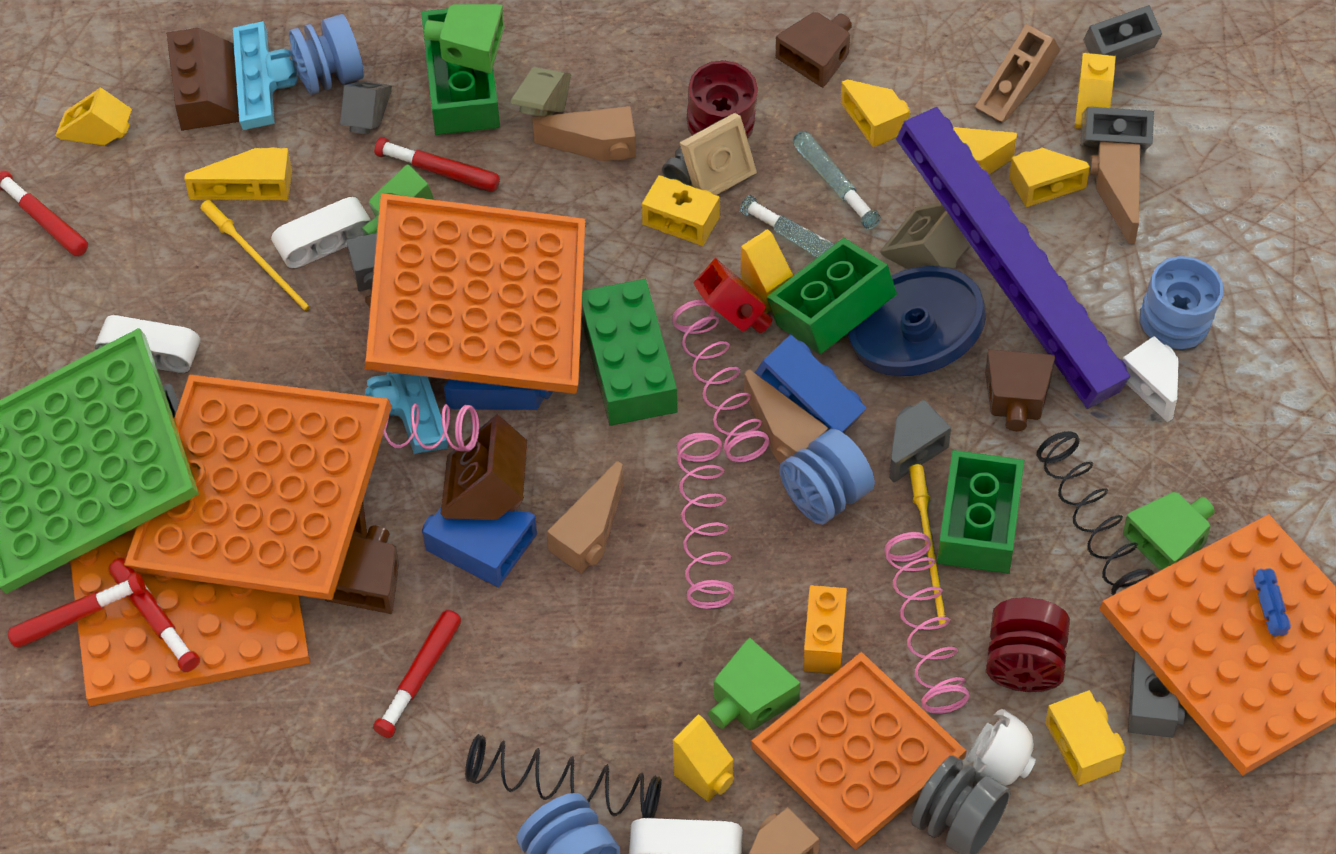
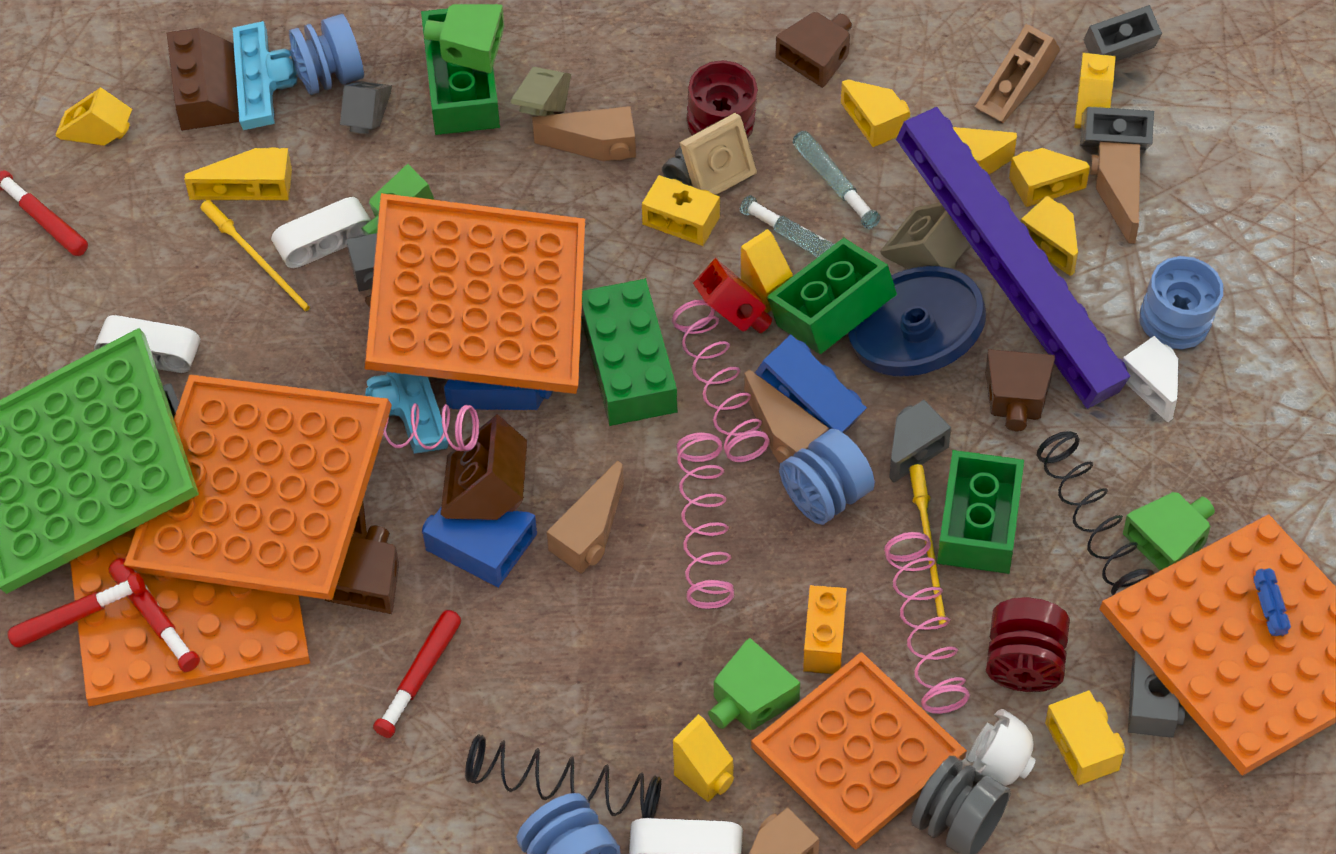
(452, 169): red piece -> none
(1054, 232): none -> yellow slope

